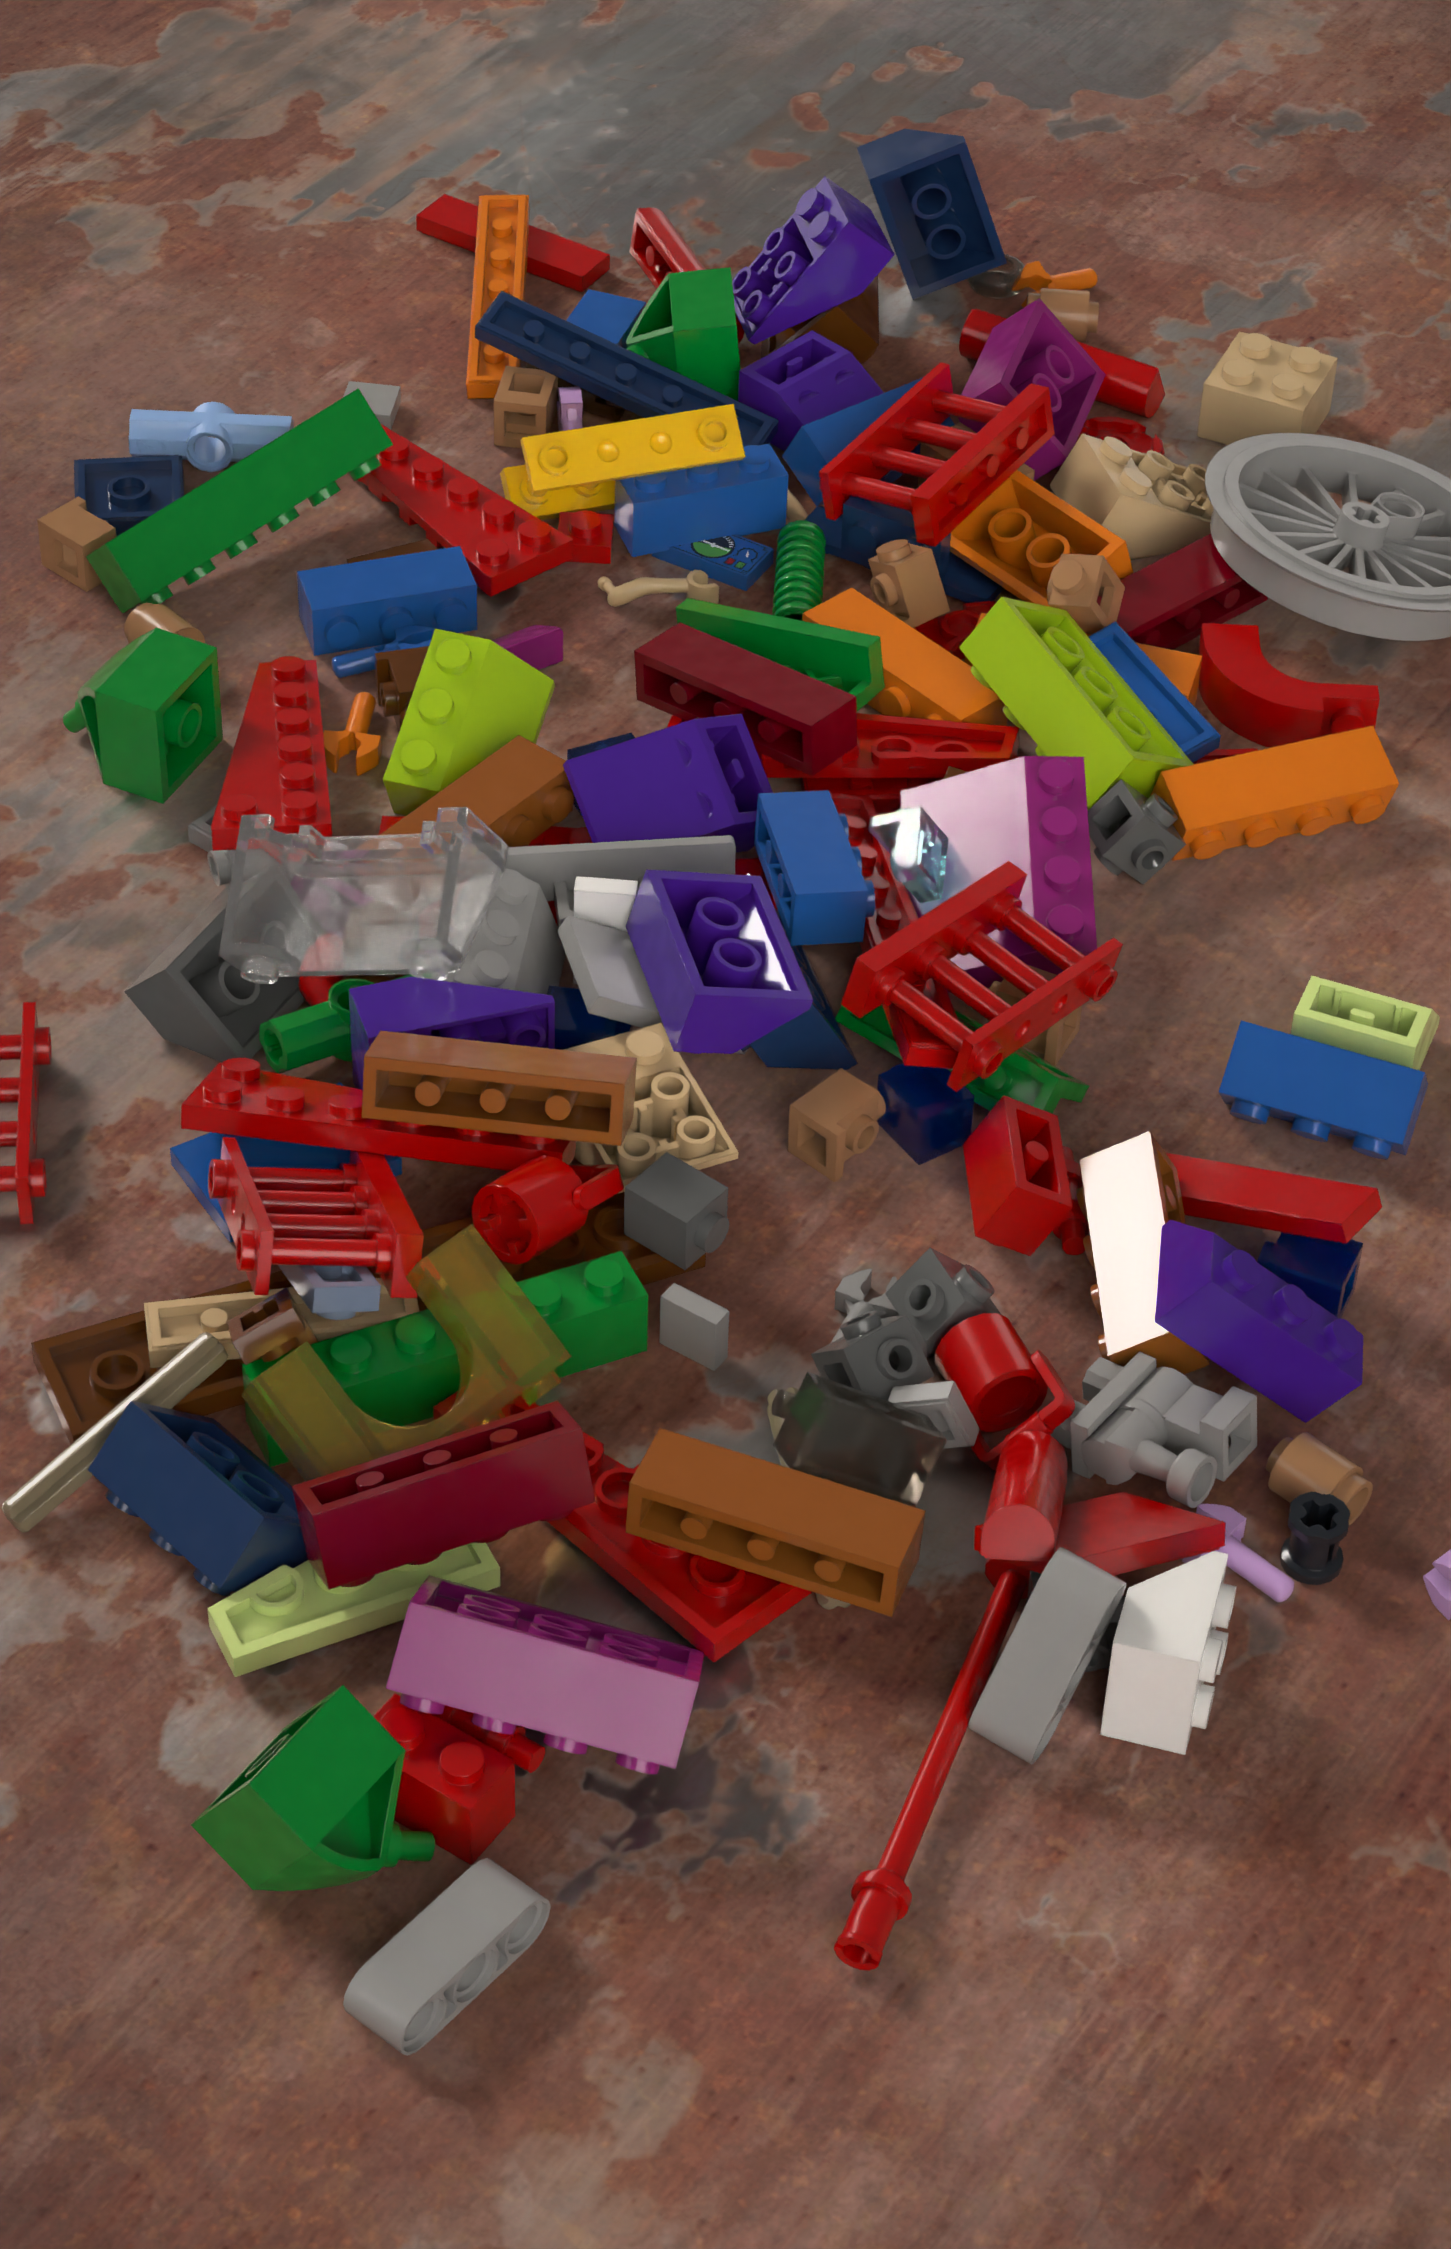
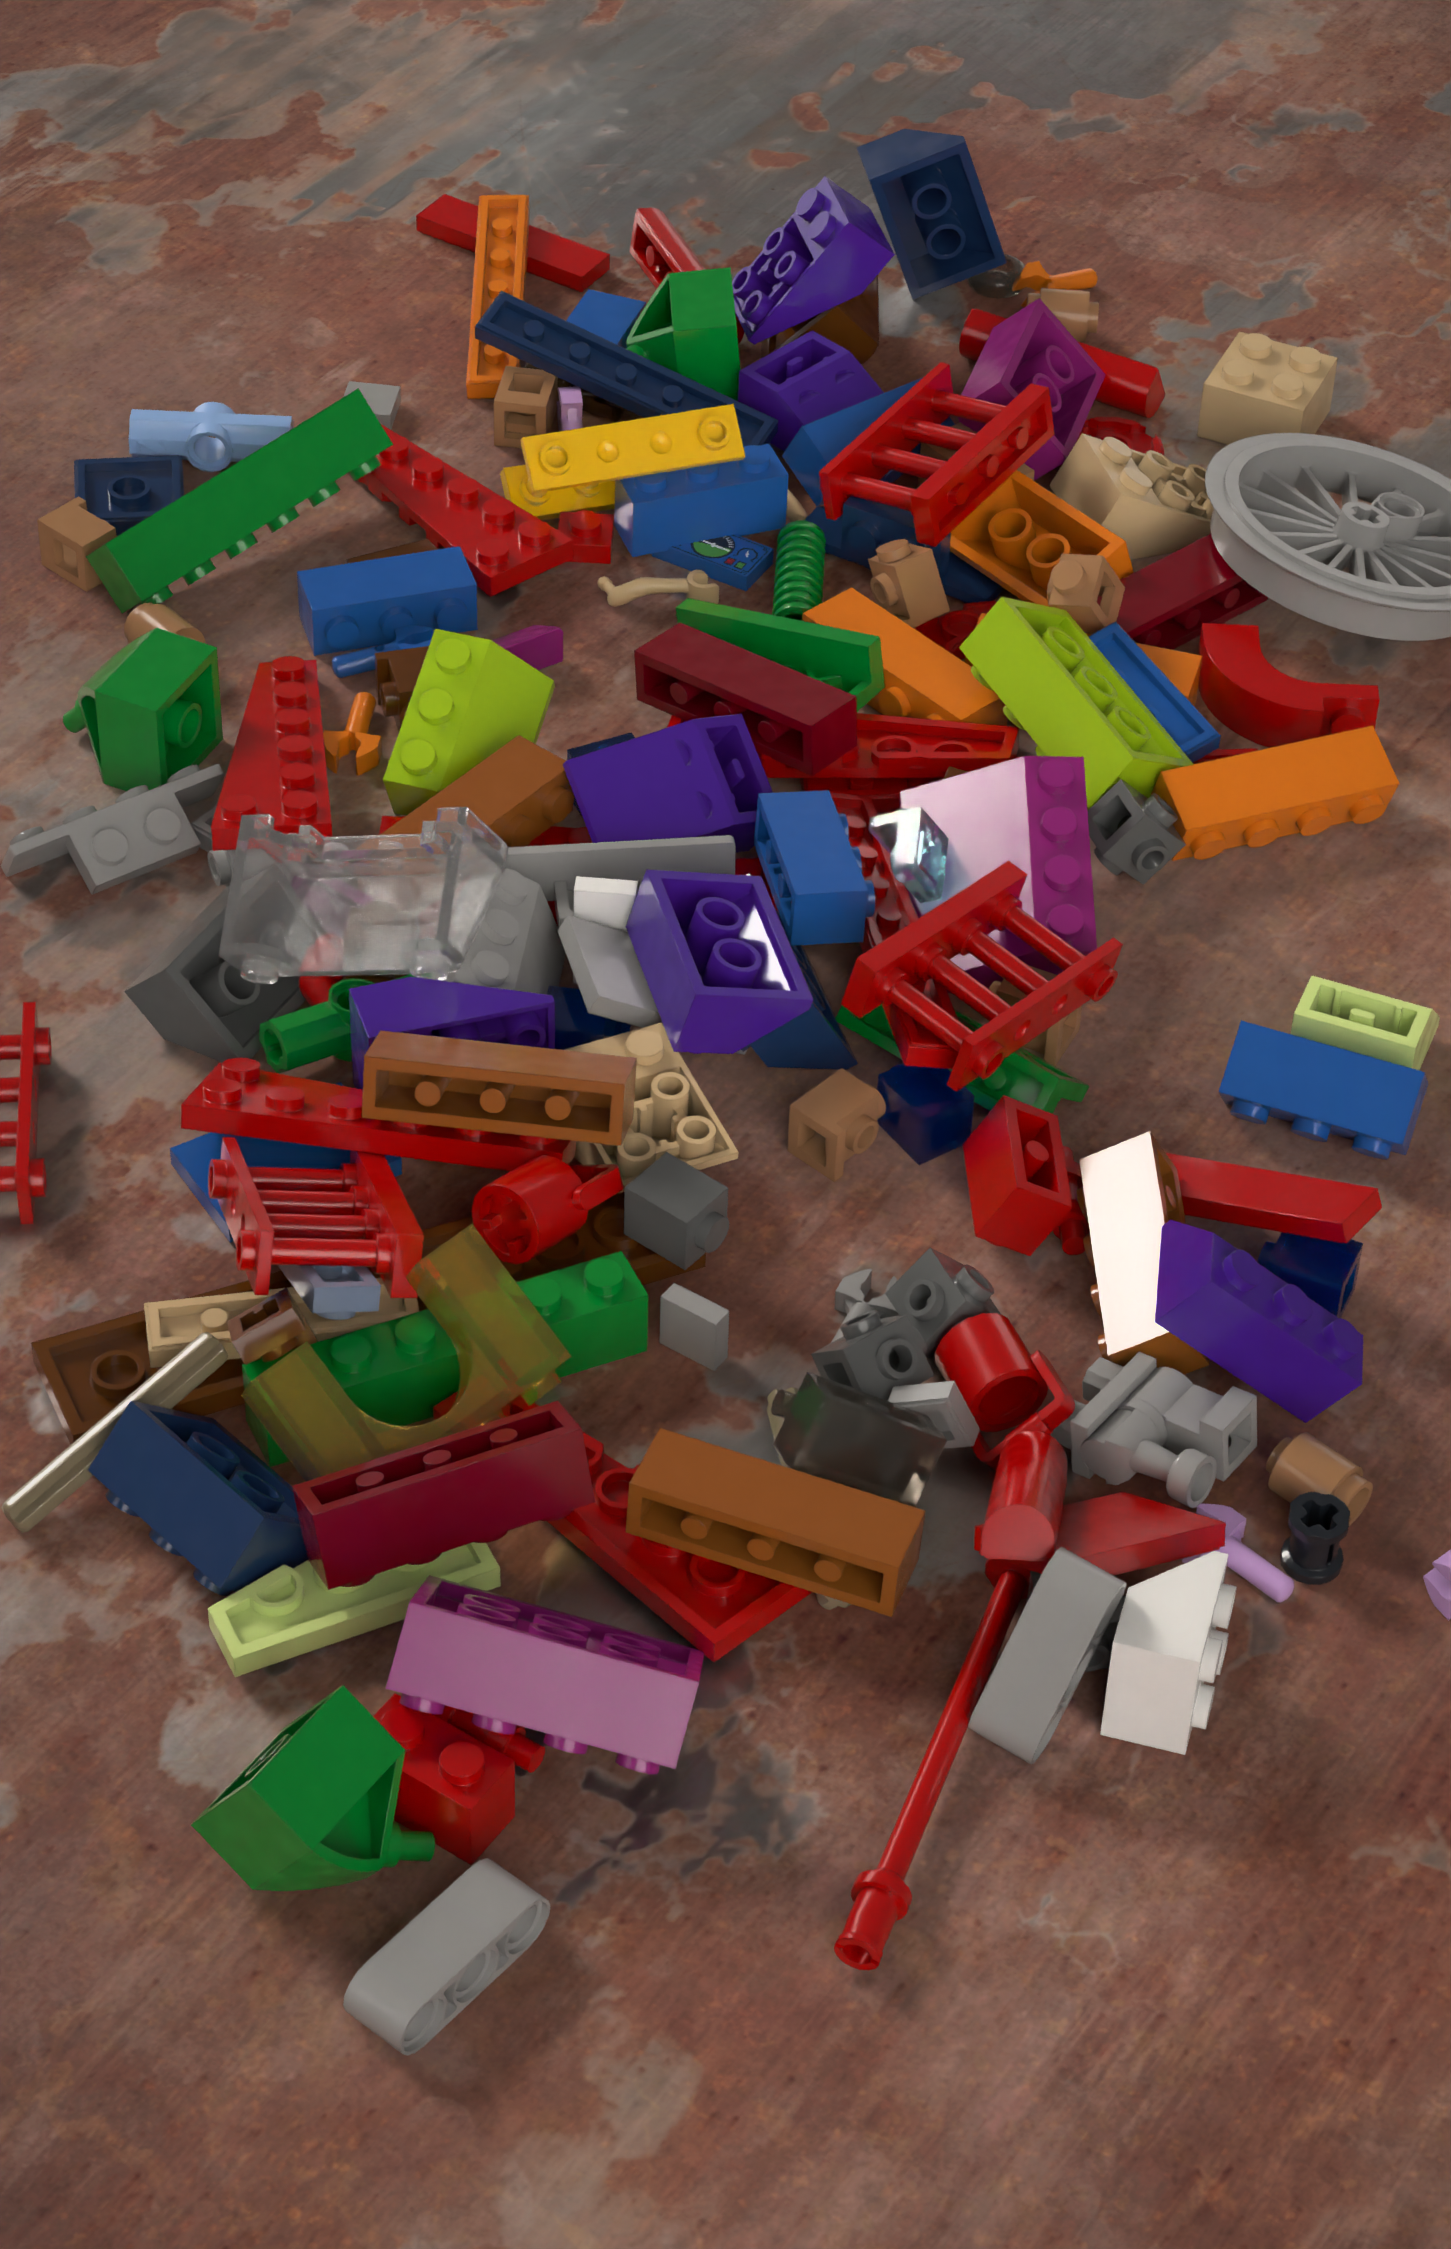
(123, 839): none -> light grey bracket

